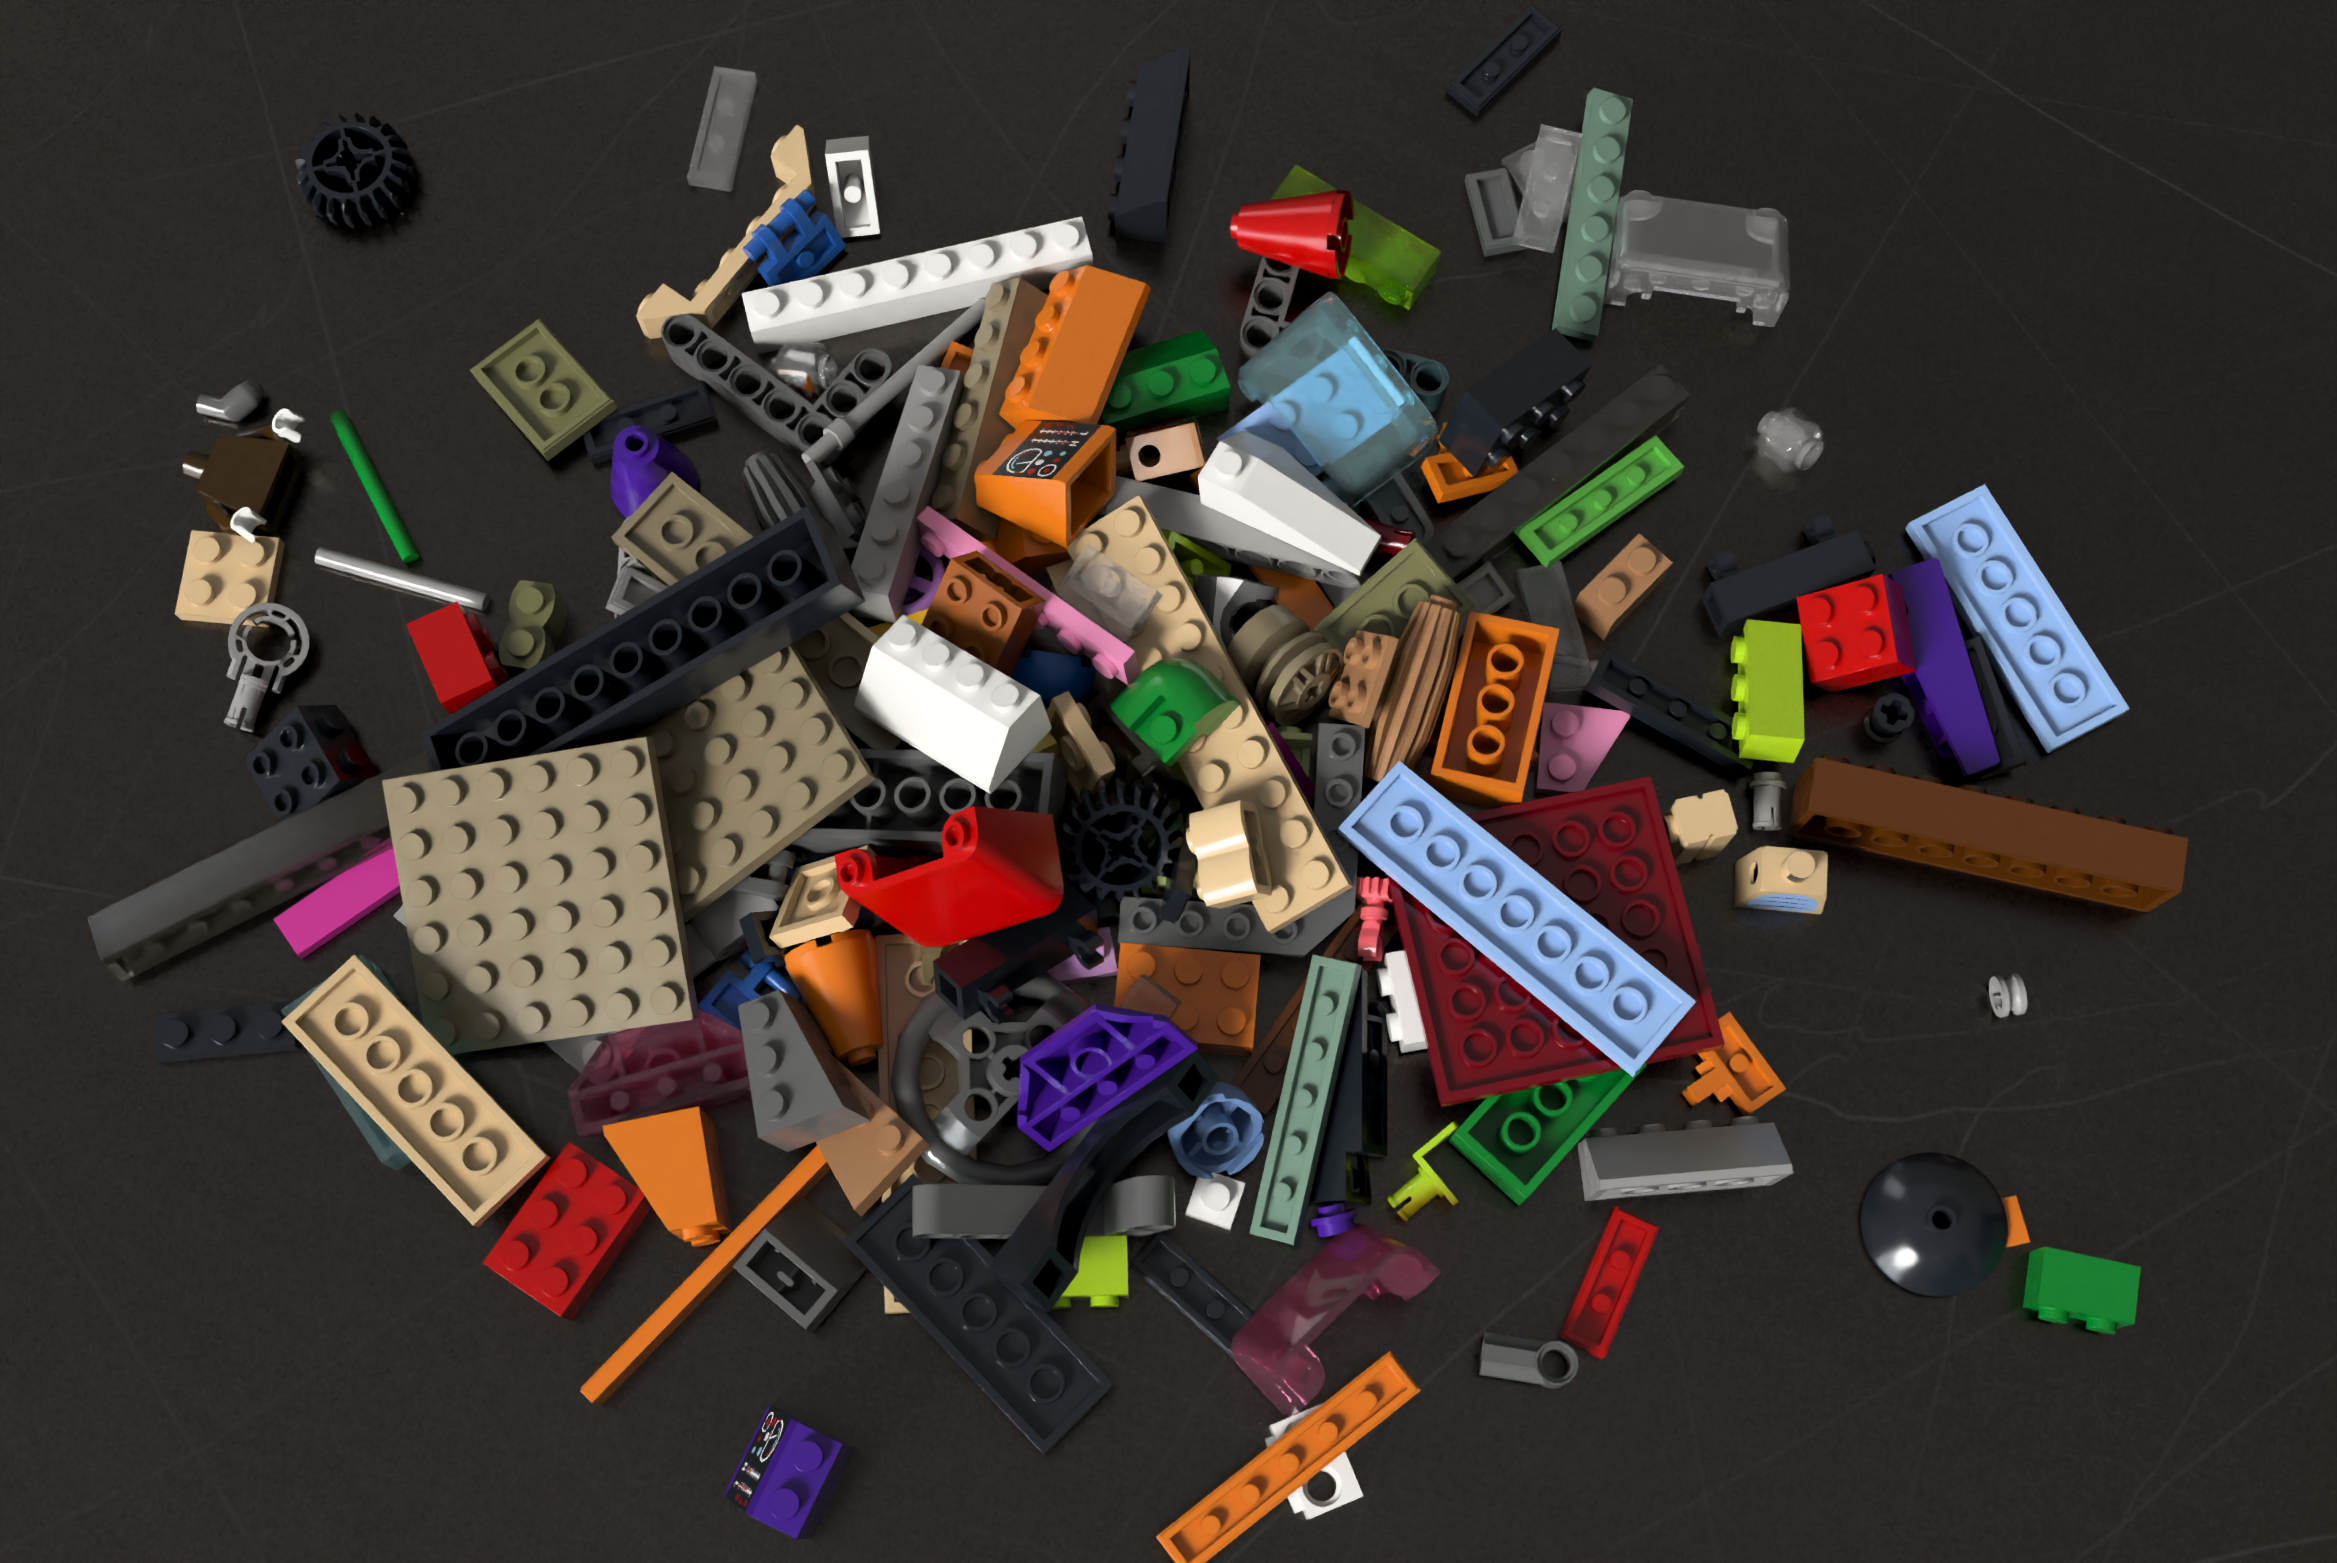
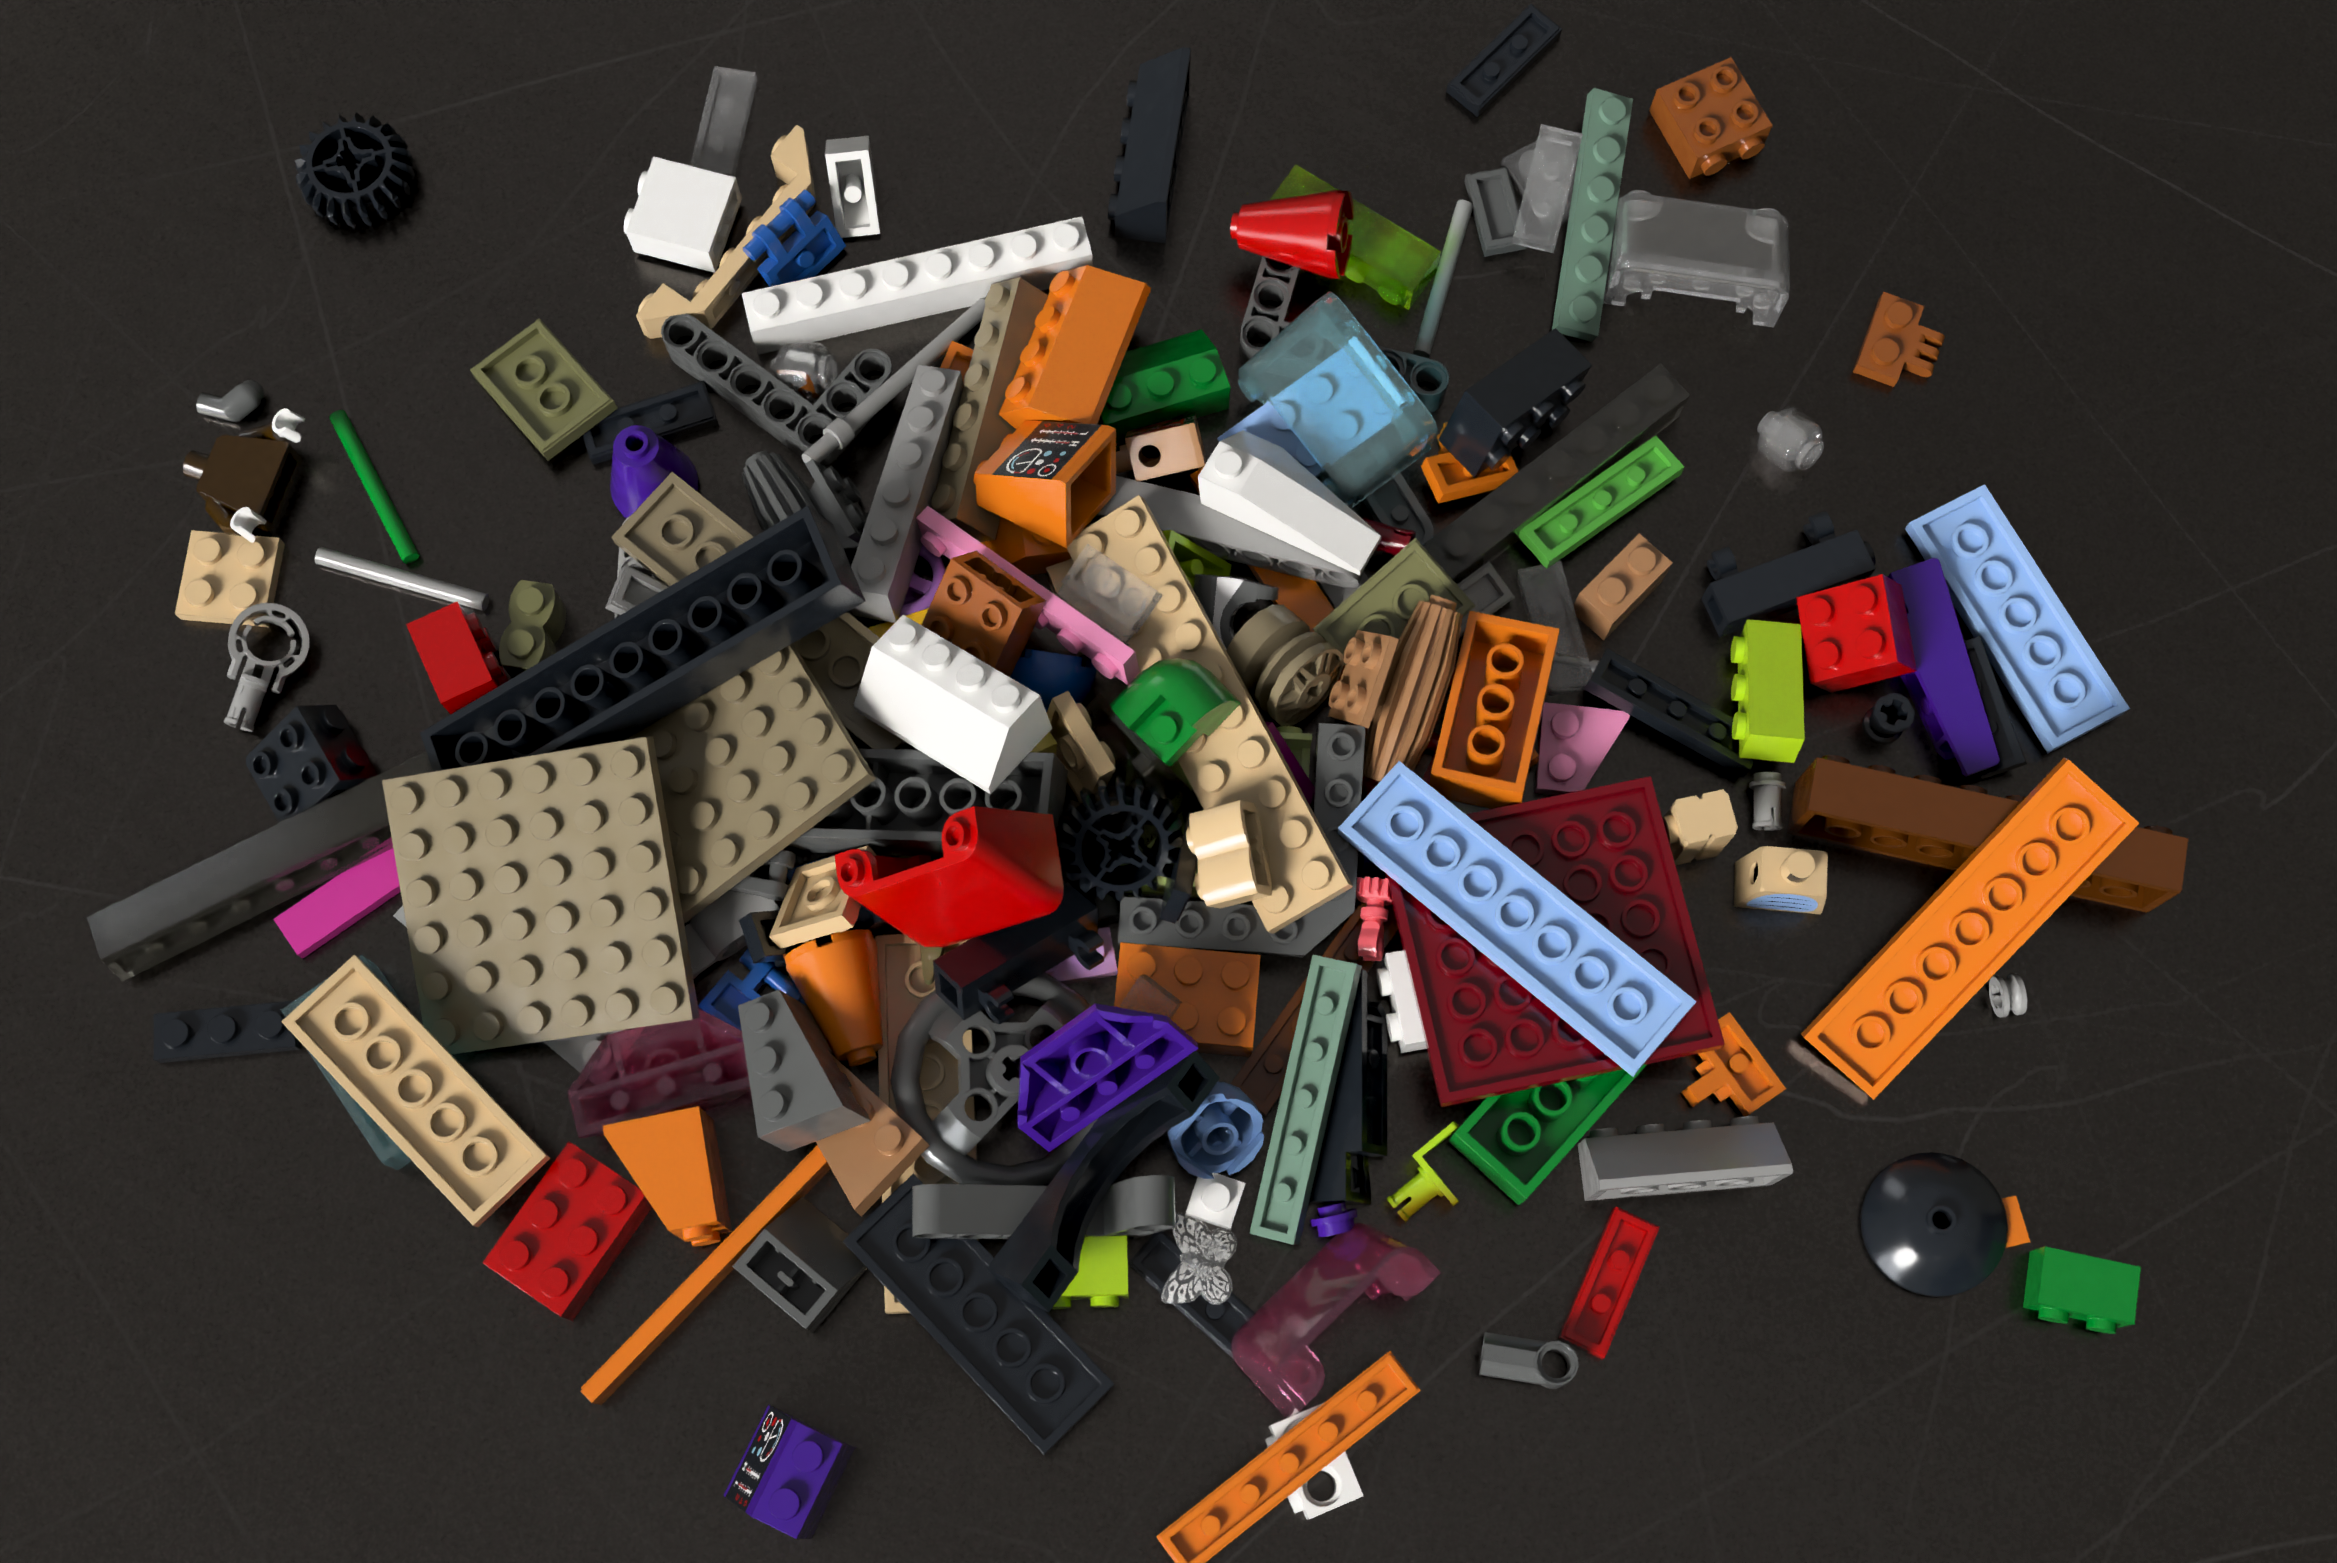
(683, 214): none -> white brick
(1201, 1264): none -> clear animal
(1443, 278): none -> light grey bar
(1710, 118): none -> dark orange brick
(1897, 342): none -> dark orange hinge
(1970, 927): none -> orange plate

